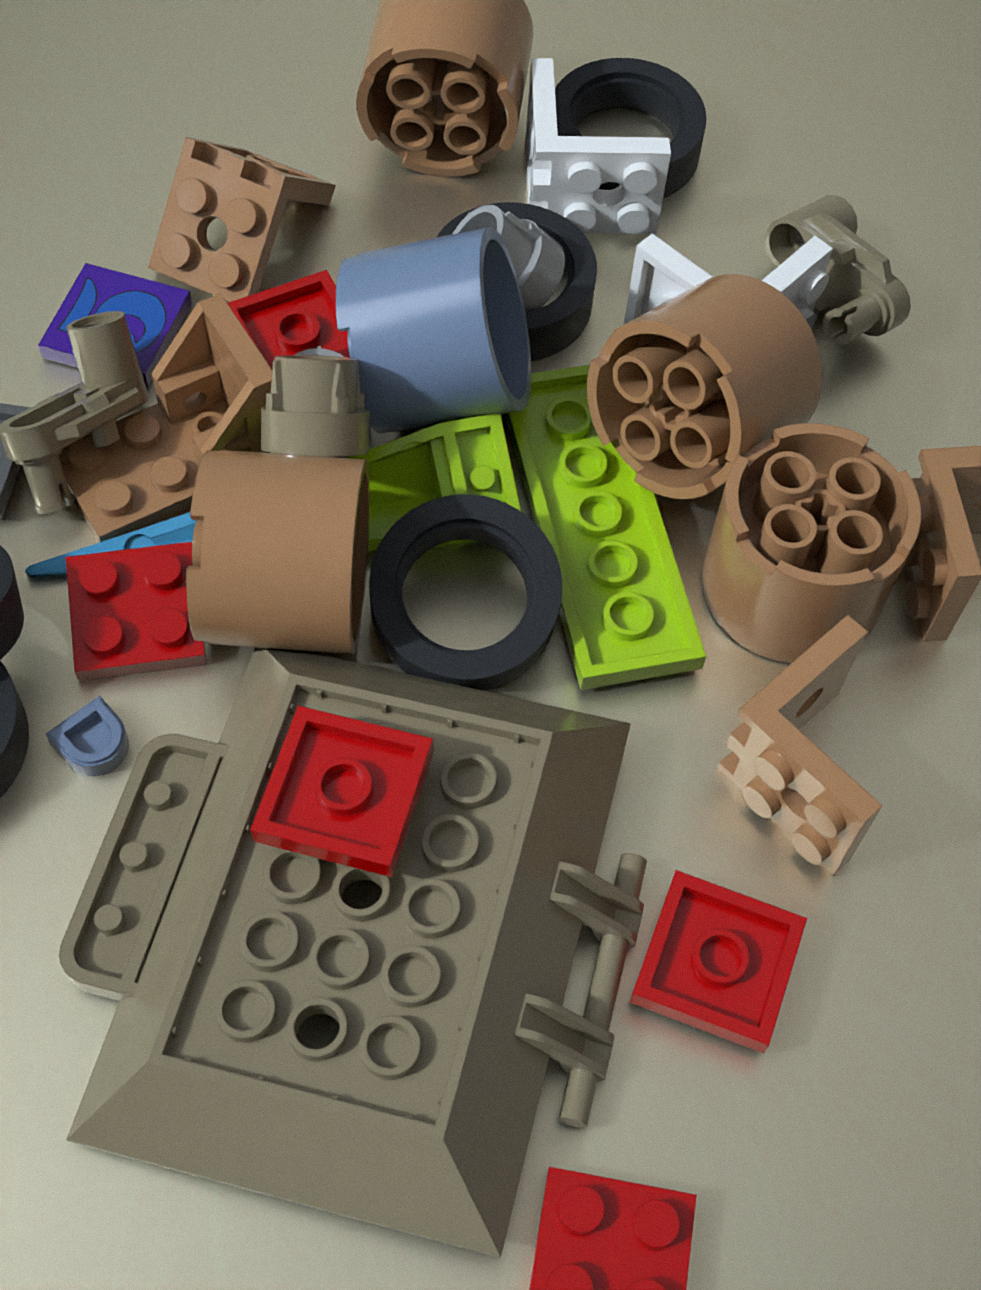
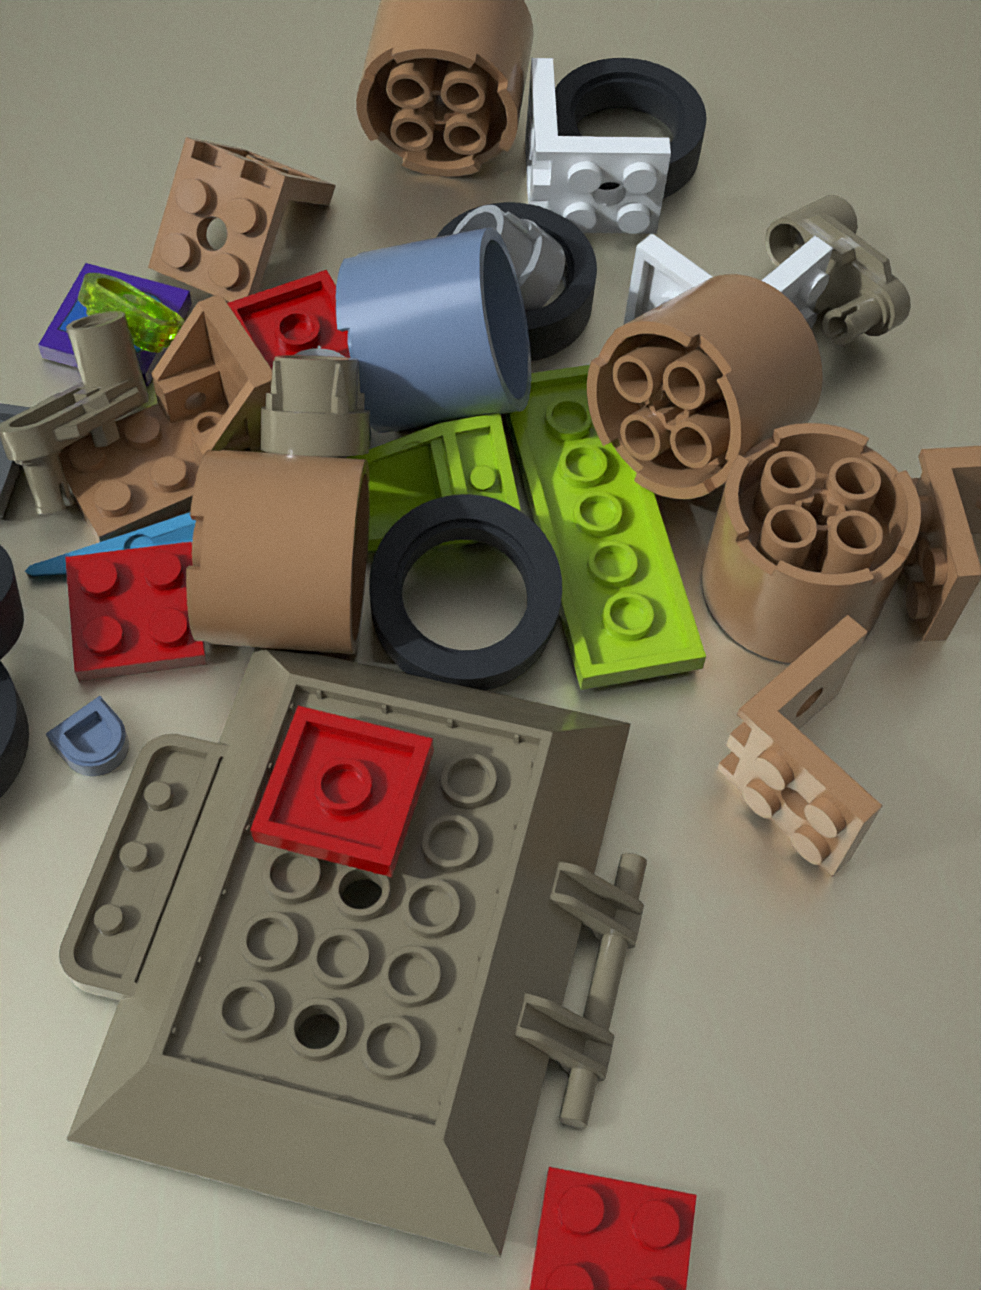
(149, 321): none -> clear neon green plate
(719, 961): red plate -> none

